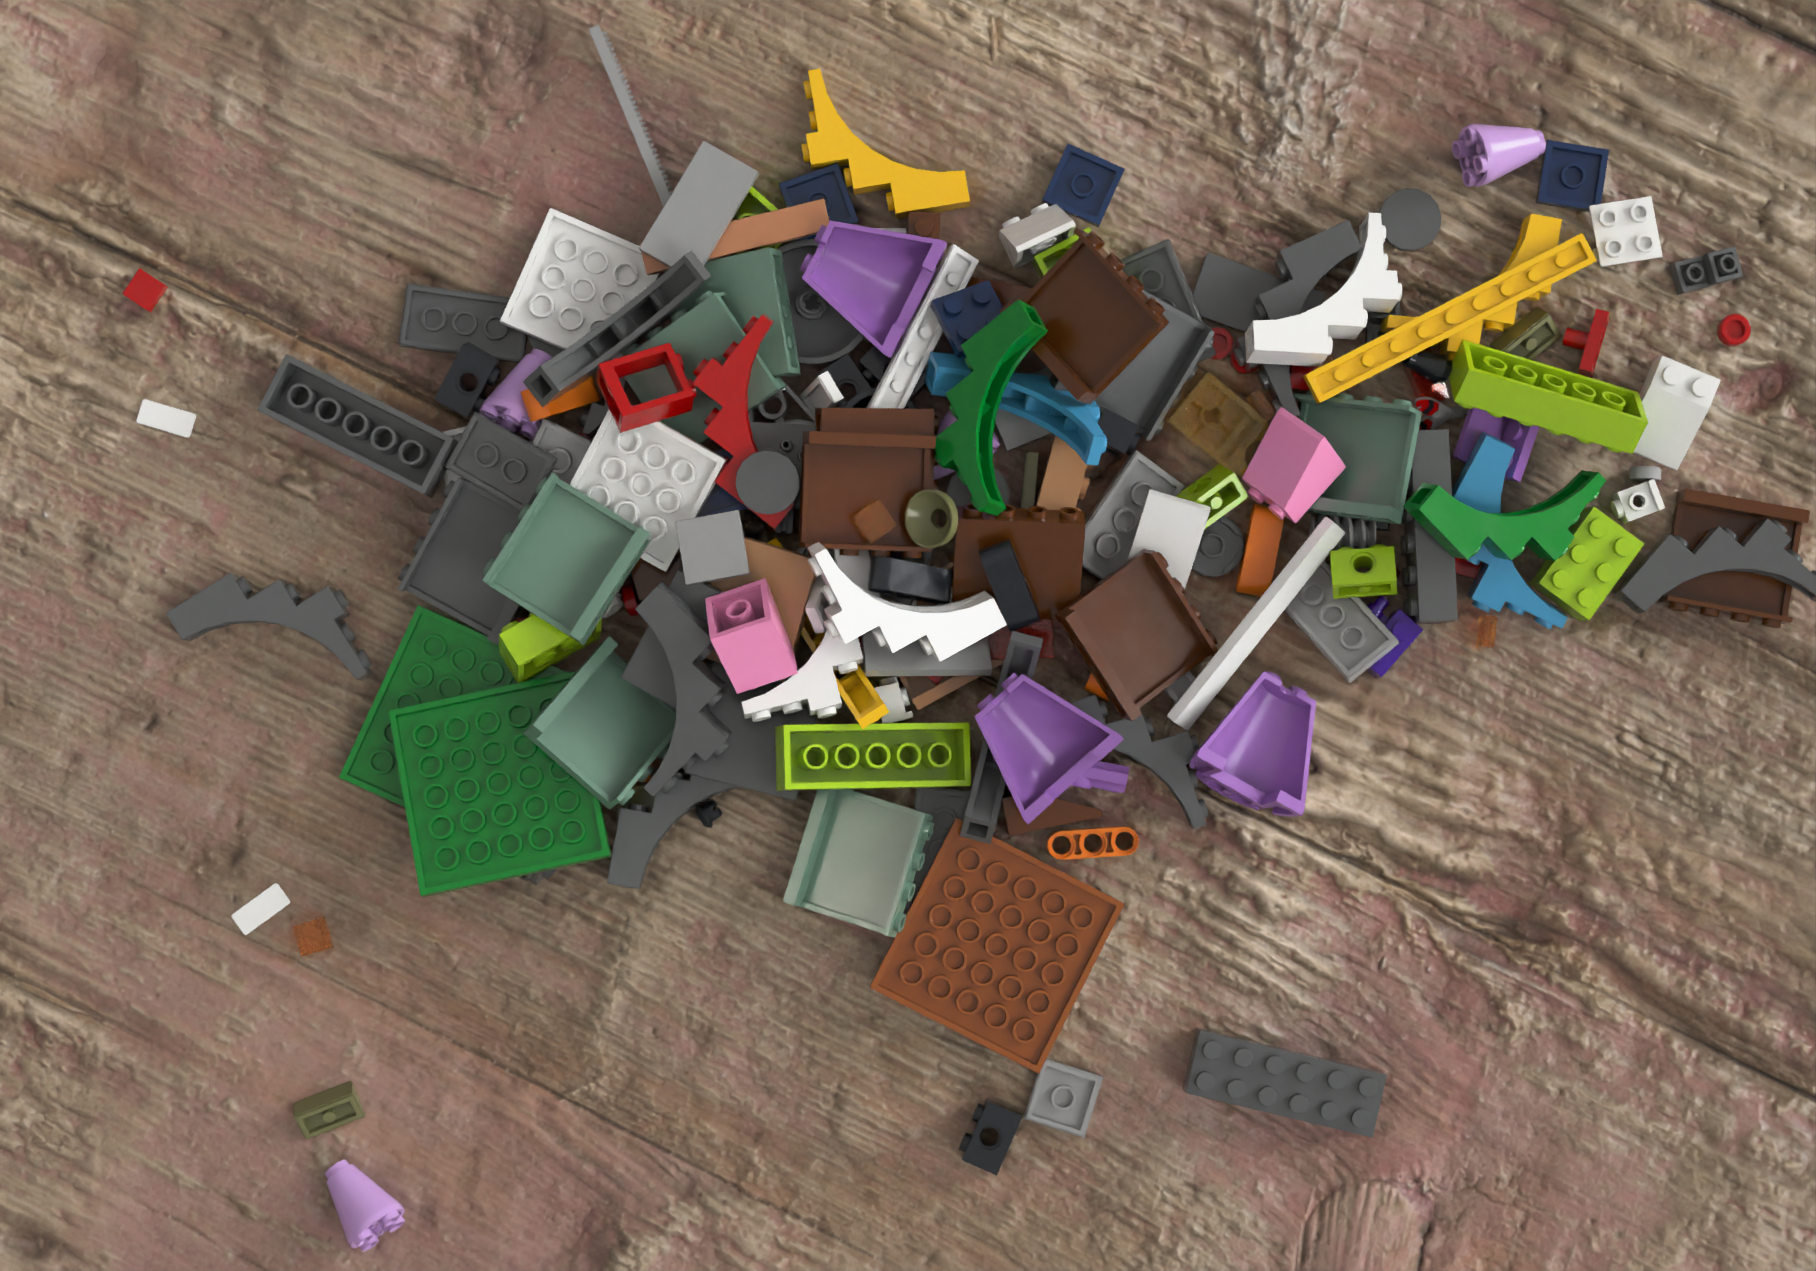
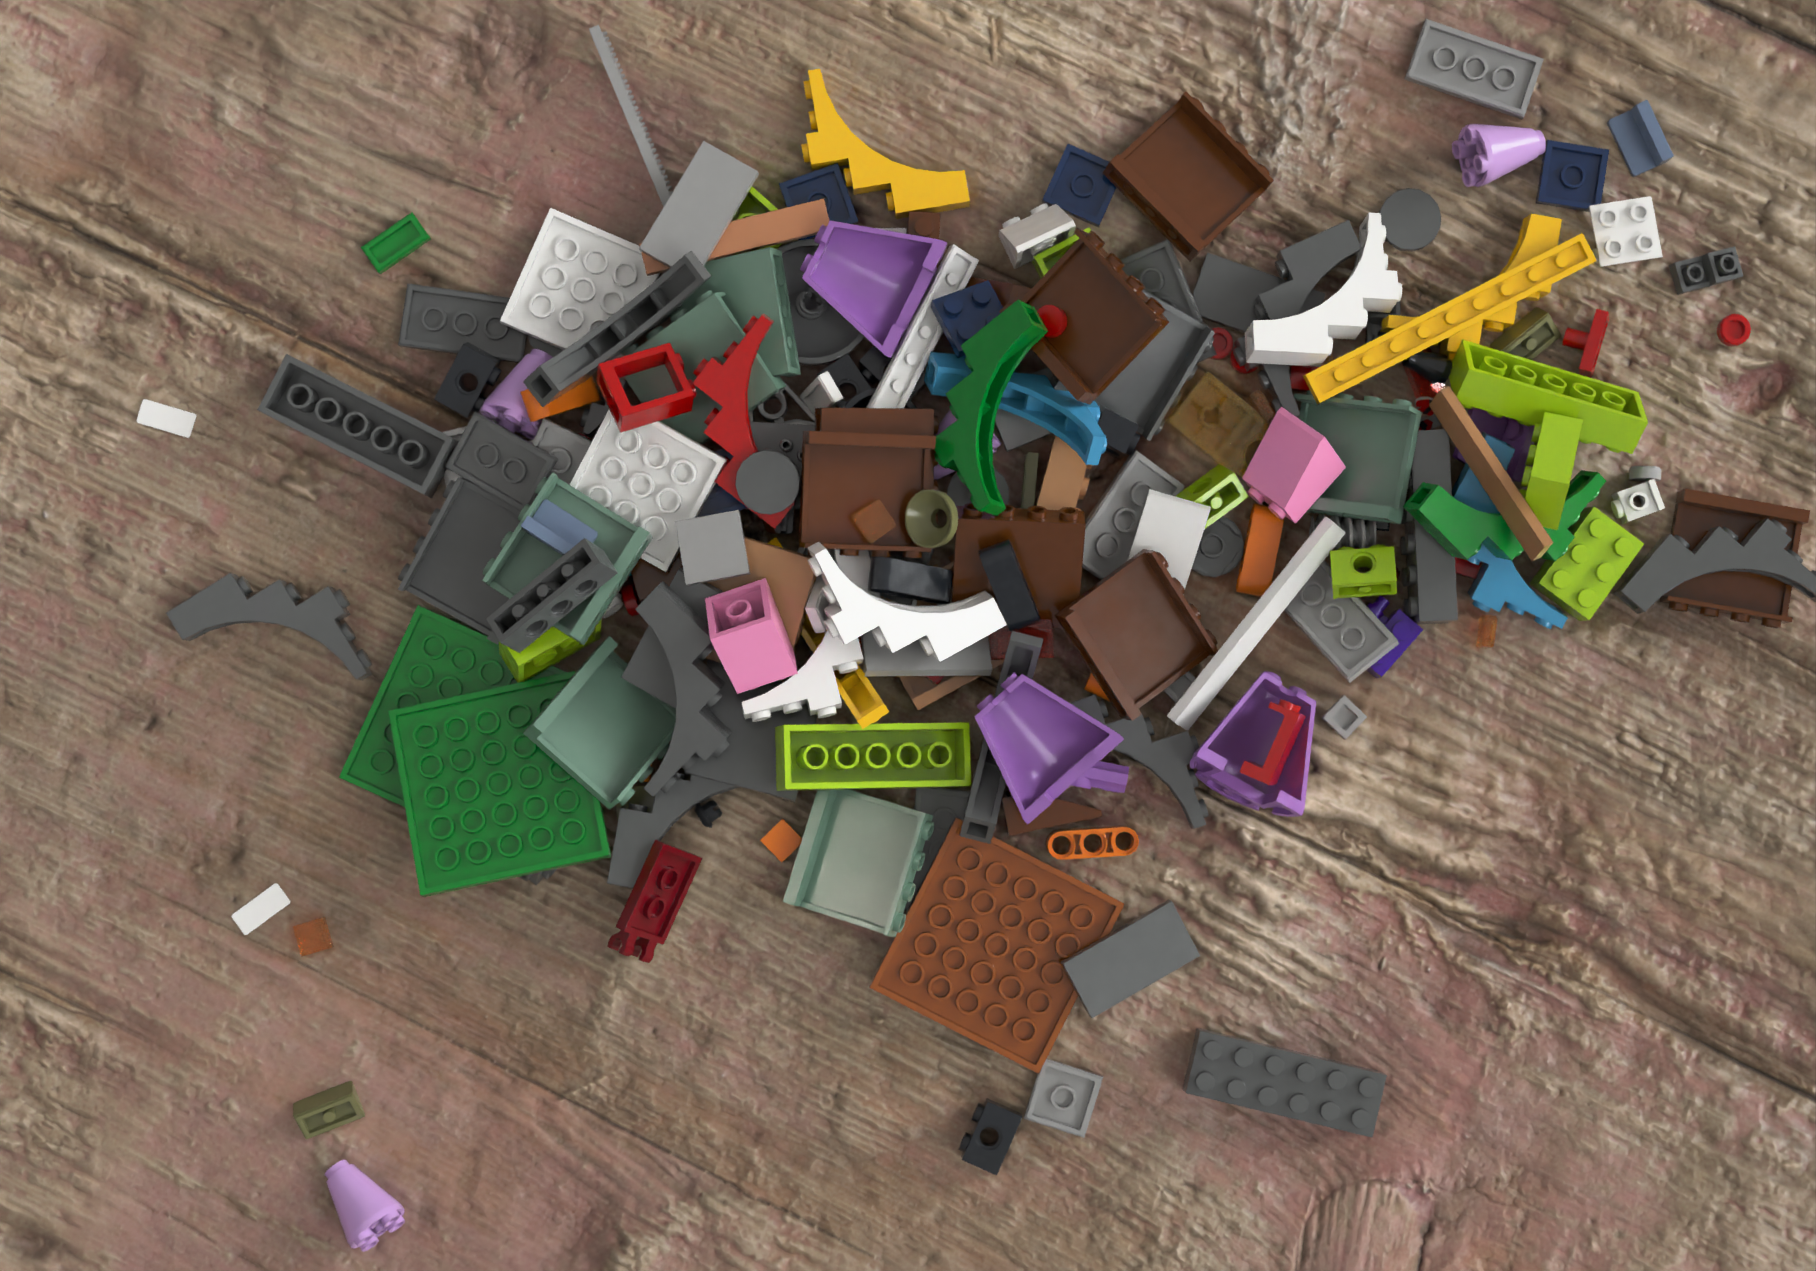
(145, 290): red tile -> none
(396, 243): none -> green tile
(551, 595): none -> dark grey brick
(557, 528): none -> sand blue panel
(654, 900): none -> dark red tile
(782, 840): none -> orange tile
(894, 699): white brick -> none
(1053, 319): none -> red tile
(1130, 958): none -> dark grey tile
(1188, 176): none -> reddish brown panel
(1281, 747): none -> red panel
(1344, 717): none -> light grey plate
(1474, 69): none -> light grey tile
(1491, 473): none -> medium nougat tile
(1550, 466): none -> lime brick
(1640, 139): none -> sand blue panel
(1675, 407): white slope -> none

